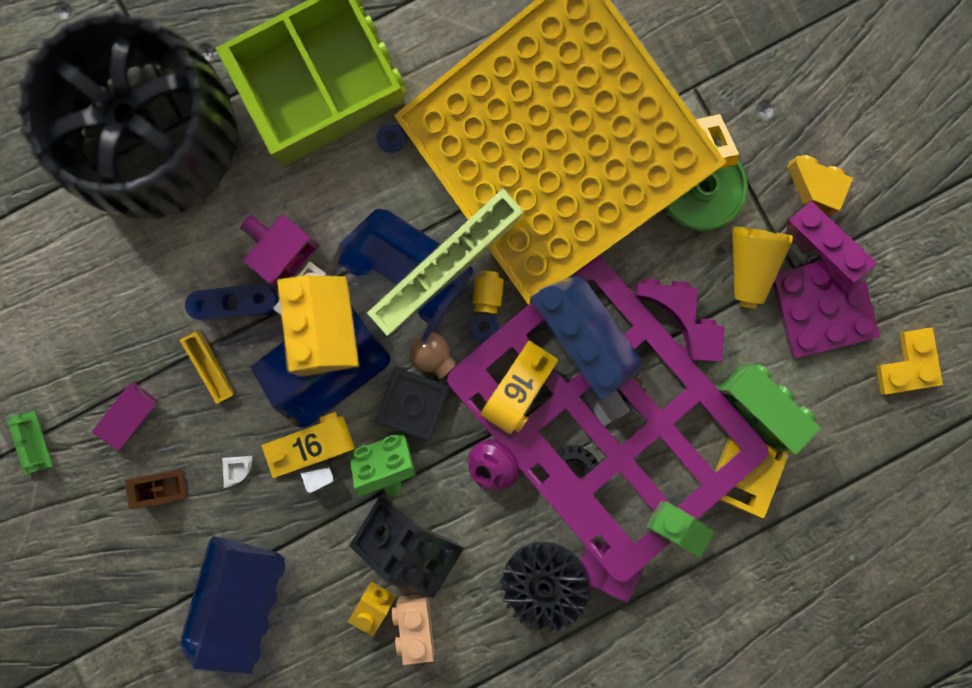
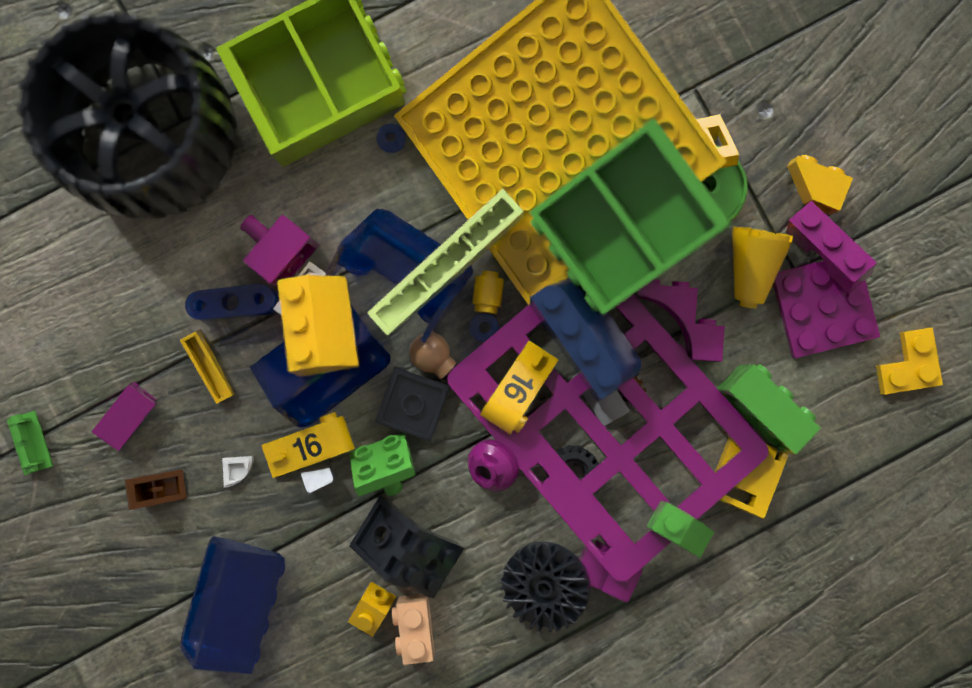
(628, 217): none -> bright green container

